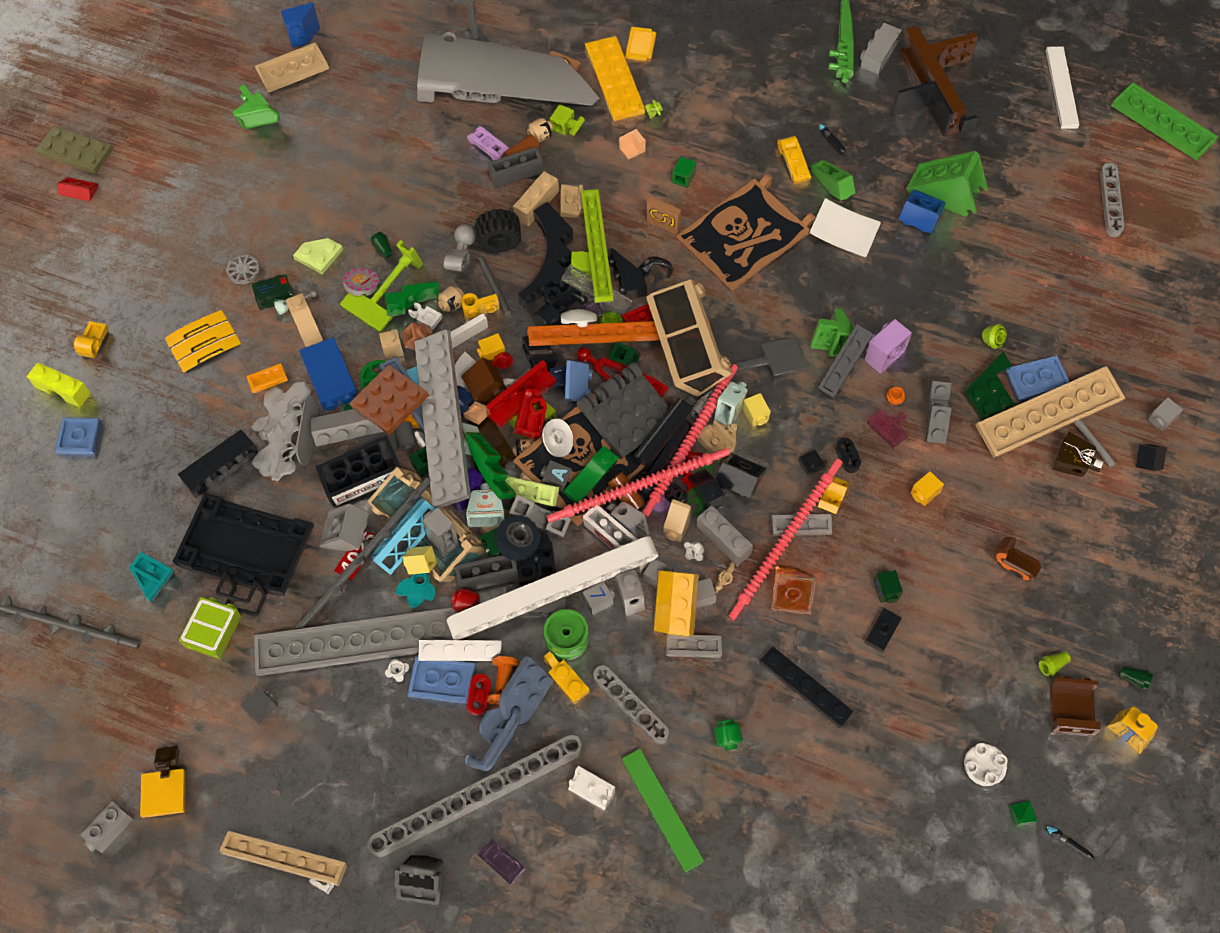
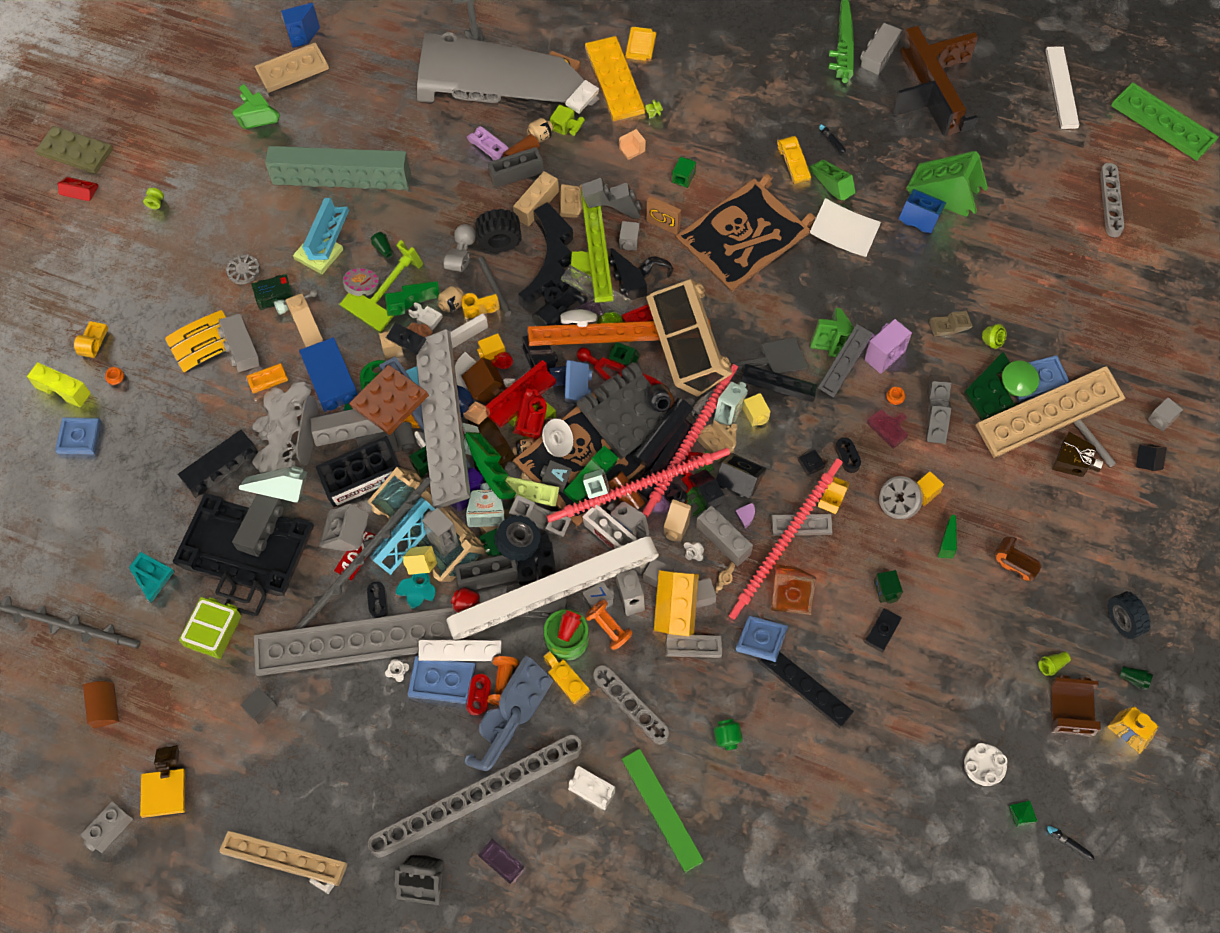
(100, 703): none -> dark orange brick
(114, 375): none -> orange plate
(153, 198): none -> lime wheel
(238, 343): none -> light grey brick
(258, 524): none -> dark grey brick
(281, 483): none -> light aqua slope
(320, 230): none -> medium azure fence
(338, 167): none -> sand green brick
(373, 601): none -> black beam
(406, 338): none -> black plate
(569, 624): none -> red cone
(582, 96): none -> white plate
(596, 483): none -> light aqua brick
(608, 624): none -> orange hose
(619, 197): none -> dark grey arch
(629, 235): none -> light grey brick
(660, 397): none -> black head
(746, 514): none -> lavender tile
(761, 638): none -> medium blue tile
(779, 383): none -> black plate
(912, 497): none -> light grey wheel
(949, 542): none -> green slope
(950, 324): none -> dark tan slope
(1020, 378): none -> bright green dish
(1128, 615): none -> black wheel

